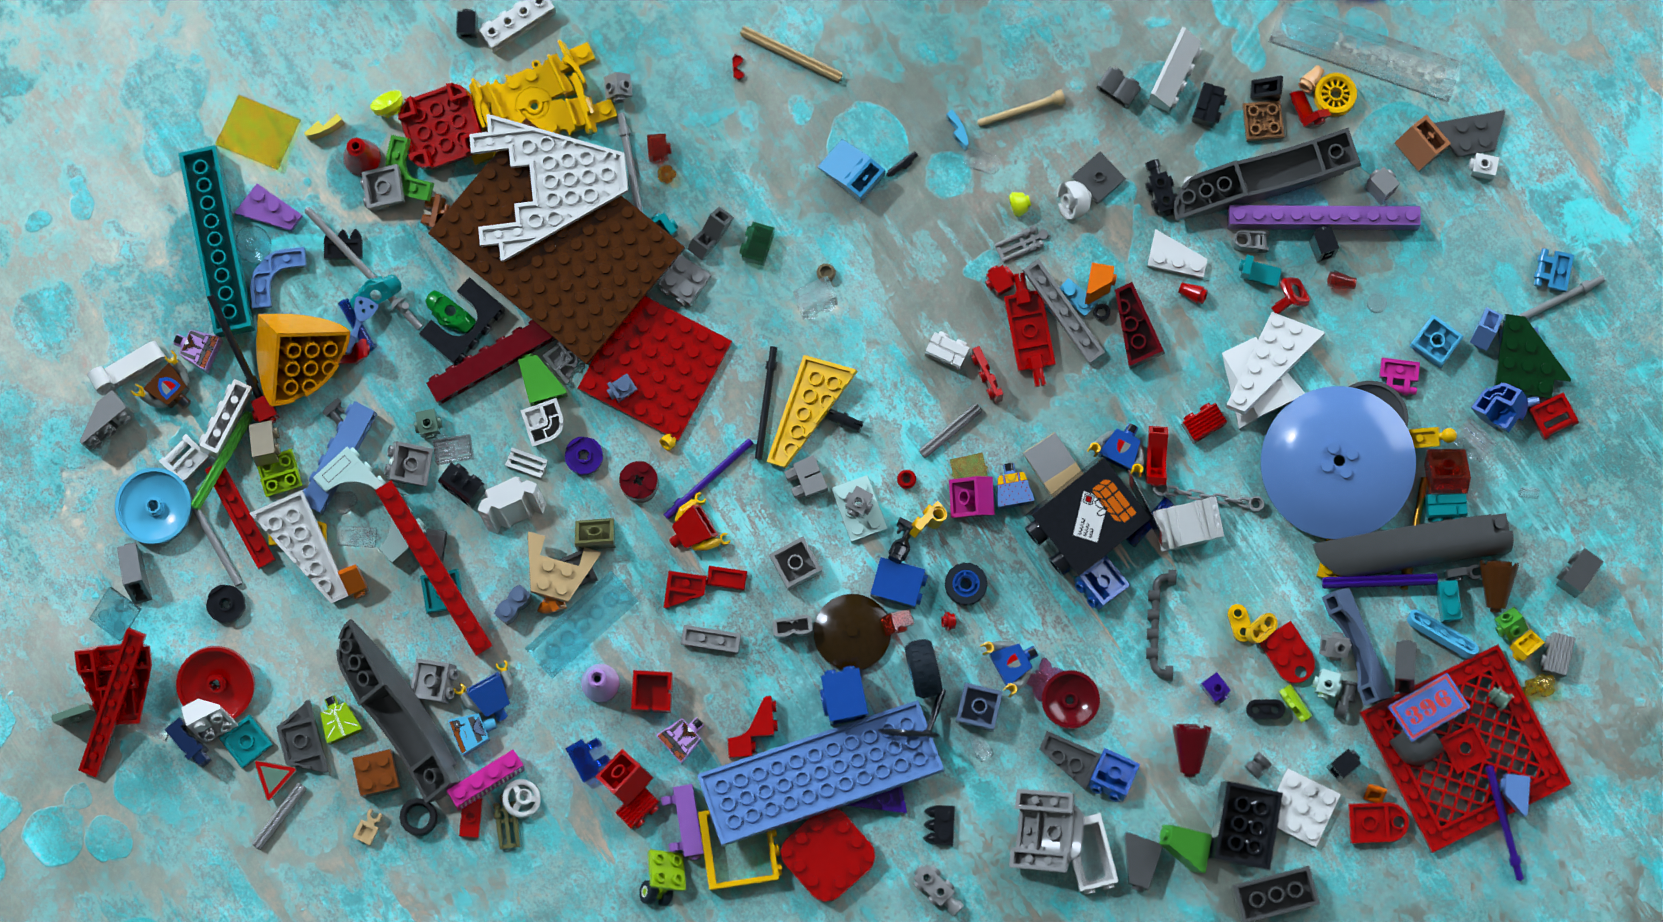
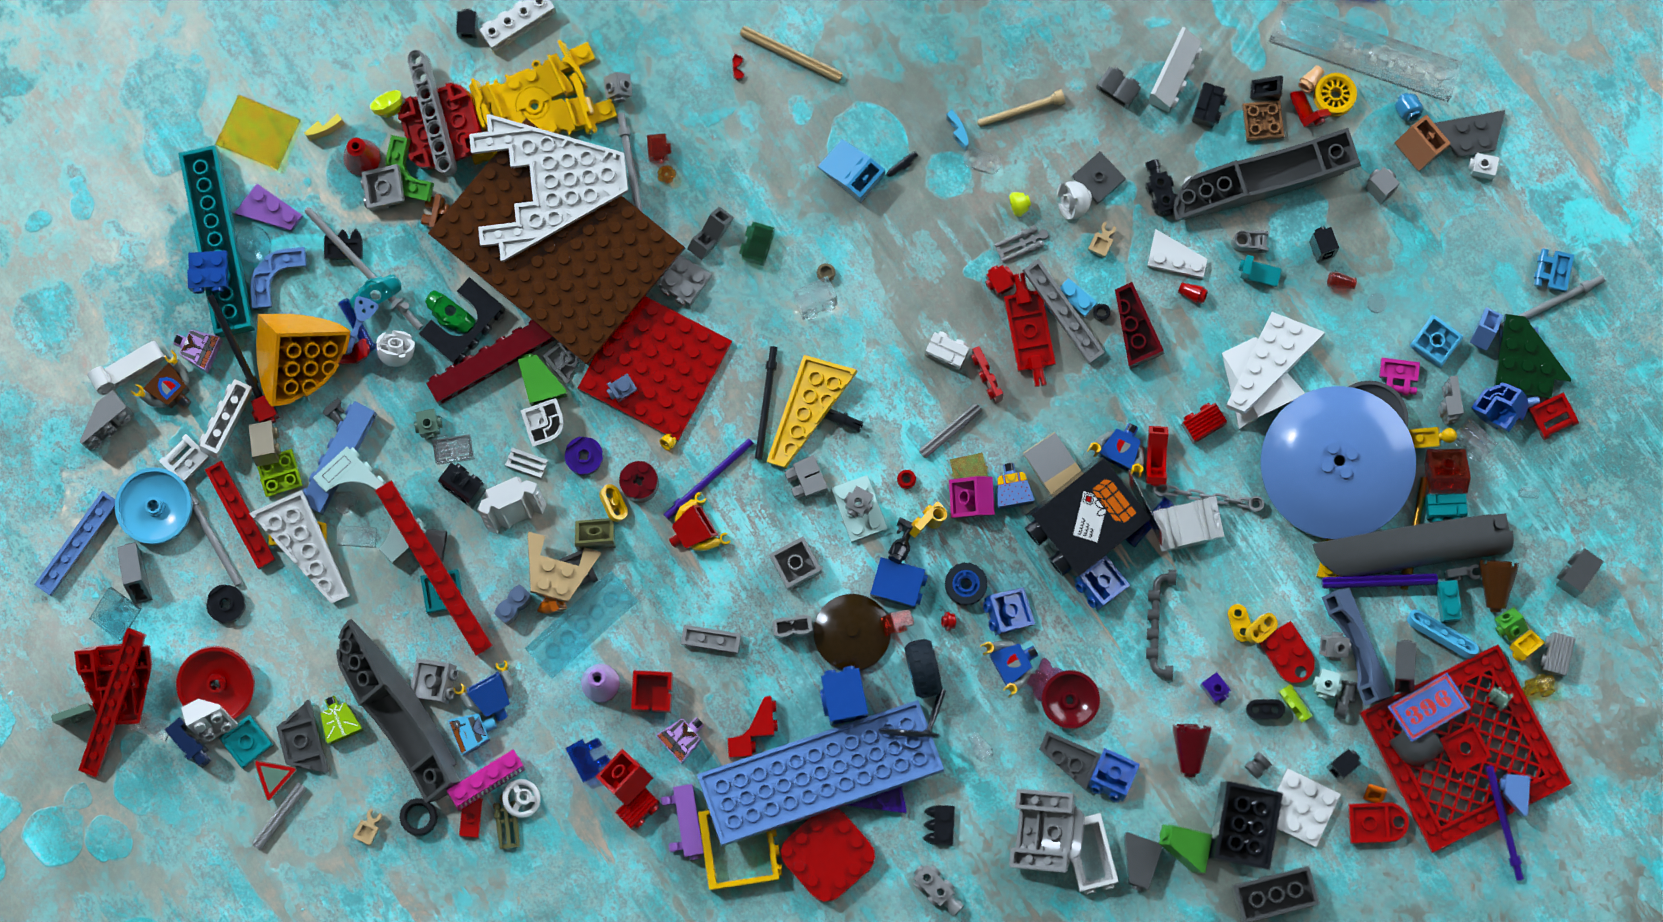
(76, 543): none -> medium blue plate
(208, 271): none -> blue plate
(222, 460): bright green axle -> none
(353, 581): orange slope -> none
(376, 773): dark orange brick -> none
(395, 348): none -> white cylinder
(408, 463): light grey plate -> none
(438, 118): none -> light grey beam
(614, 503): none -> yellow plate
(665, 875): lime plate -> none
(669, 225): teal bracket -> none
(683, 587): red wing -> none
(726, 578): red tile -> none
(979, 707): sand blue brick -> none
(1008, 611): none -> plate
(1099, 282): orange slope -> none
(1101, 242): none -> tan plate
(1290, 297): red piece -> none
(1318, 216): medium lavender brick -> none
(1409, 107): none -> dark azure head
(1451, 406): none -> light grey plate

